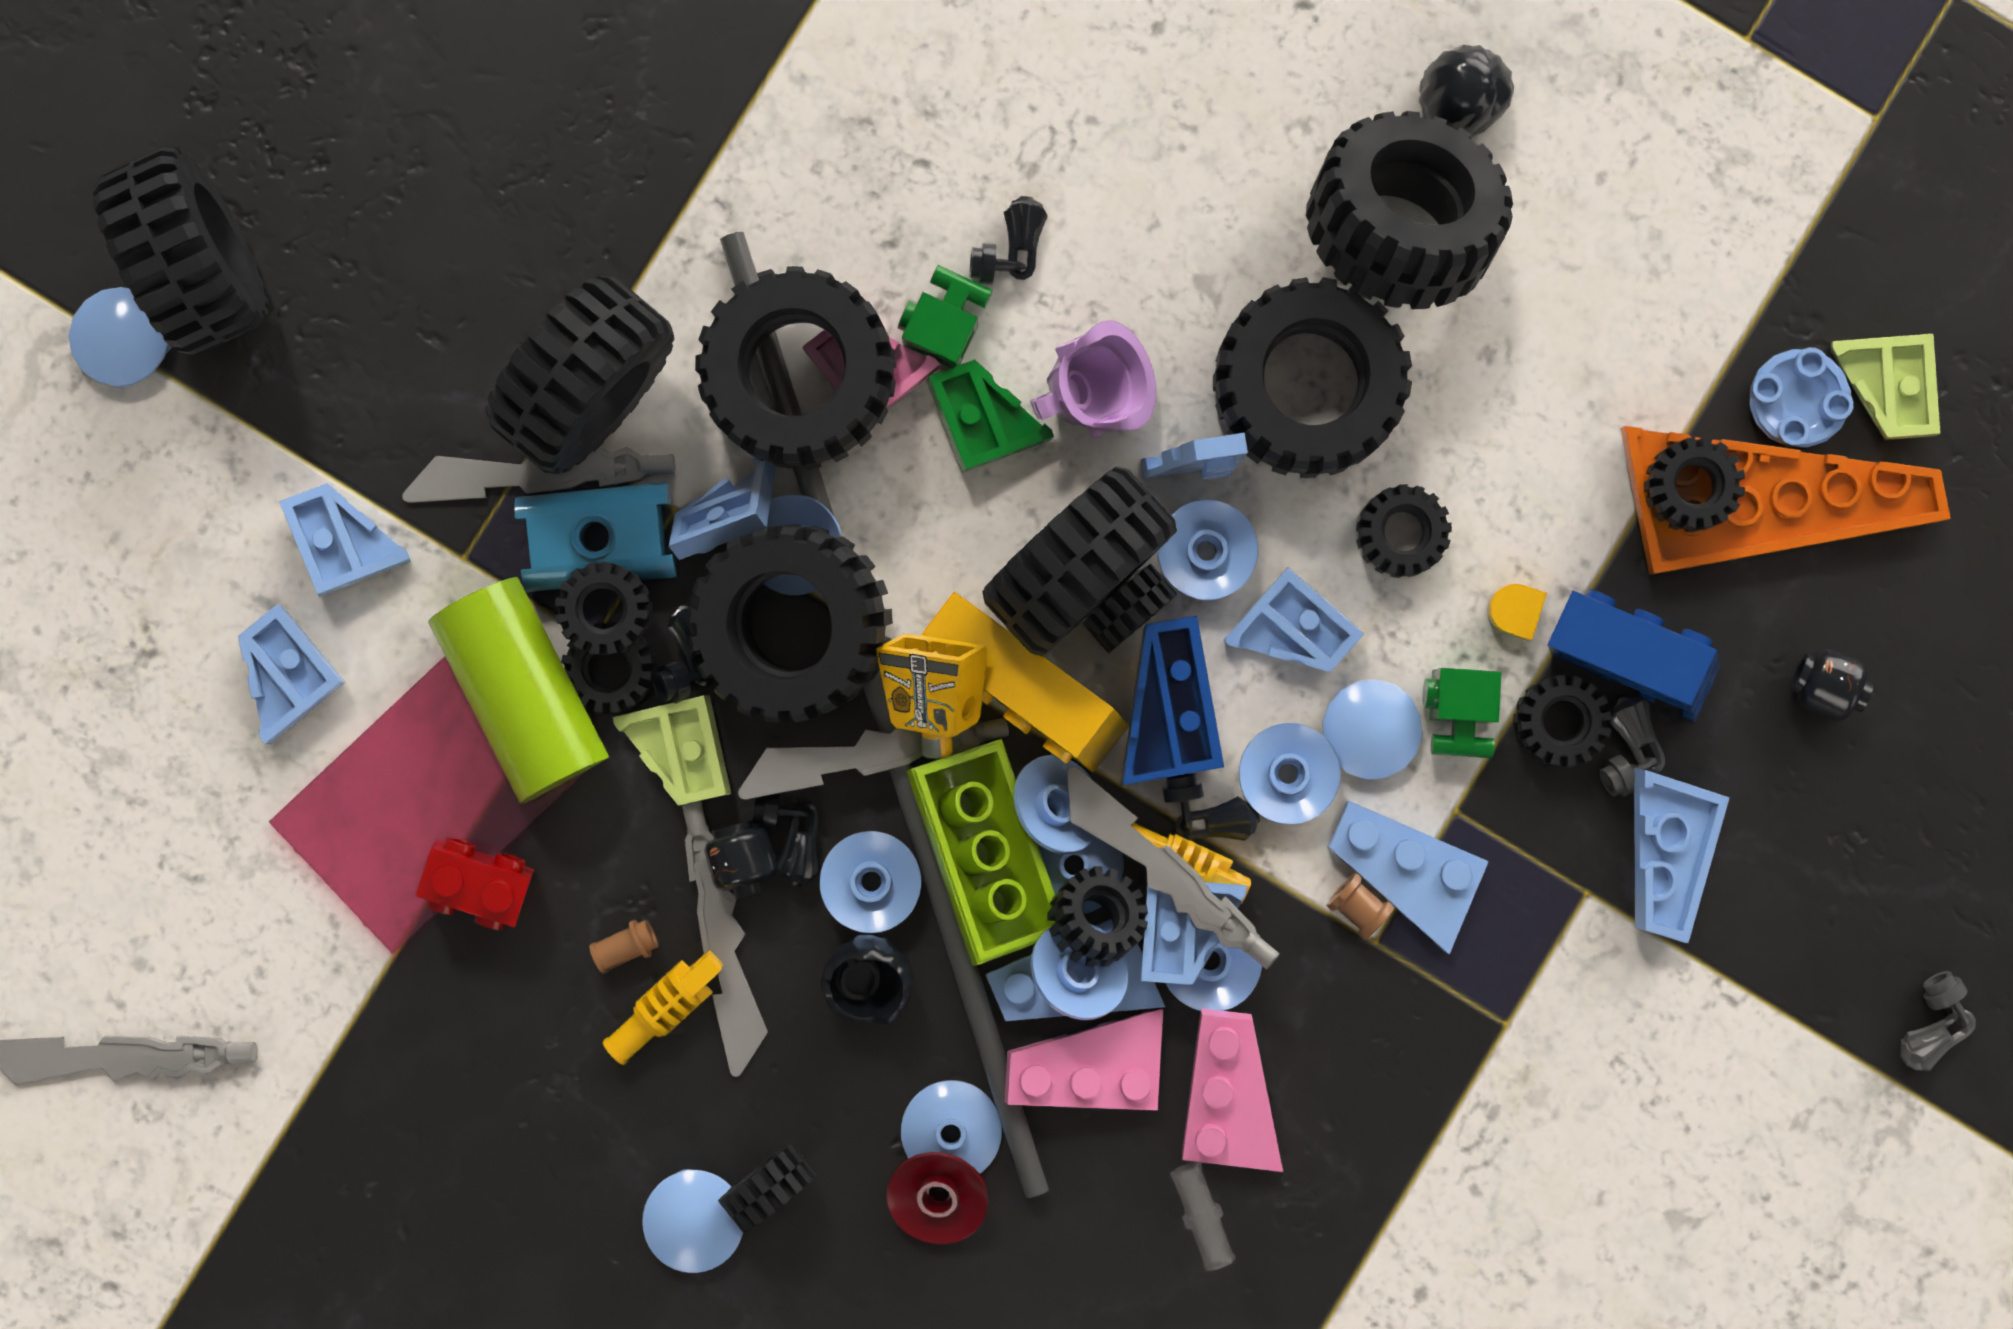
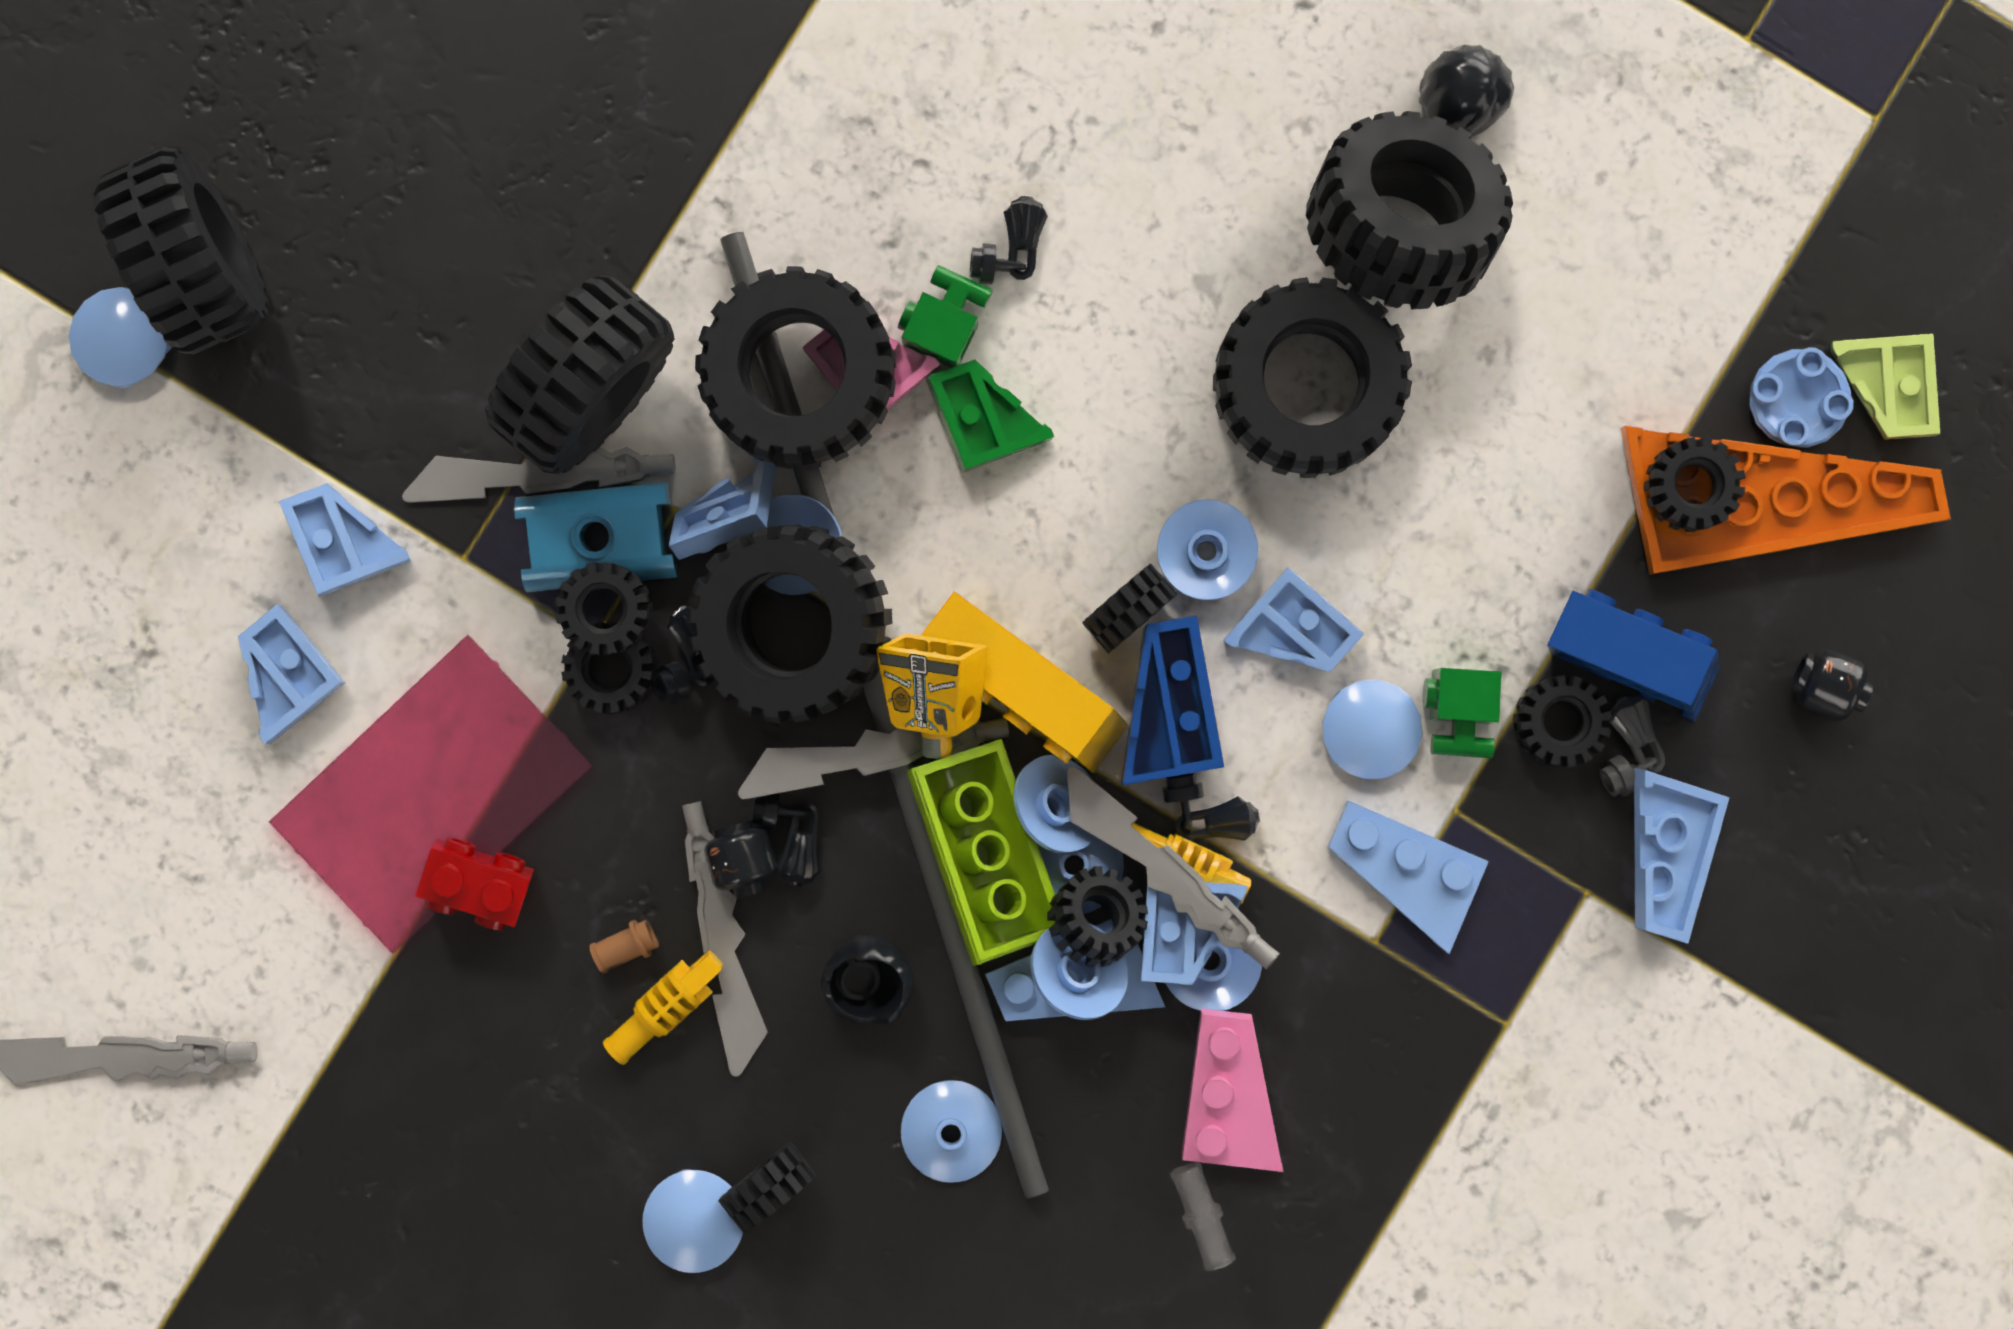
(517, 688): lime brick -> none
(681, 747): yellowish green wing -> none
(843, 886): light blue dish -> none
(932, 1214): dark red dish -> none
(1078, 560): black tyre -> none
(1093, 1068): bright pink wing -> none
(1100, 381): lavender helmet -> none
(1210, 456): light blue wing -> none
(1315, 768): light blue dish -> none
(1360, 906): medium nougat bush -> none
(1433, 524): black tyre -> none
(1516, 610): yellow tile -> none
(1927, 1045): dark grey piece -> none

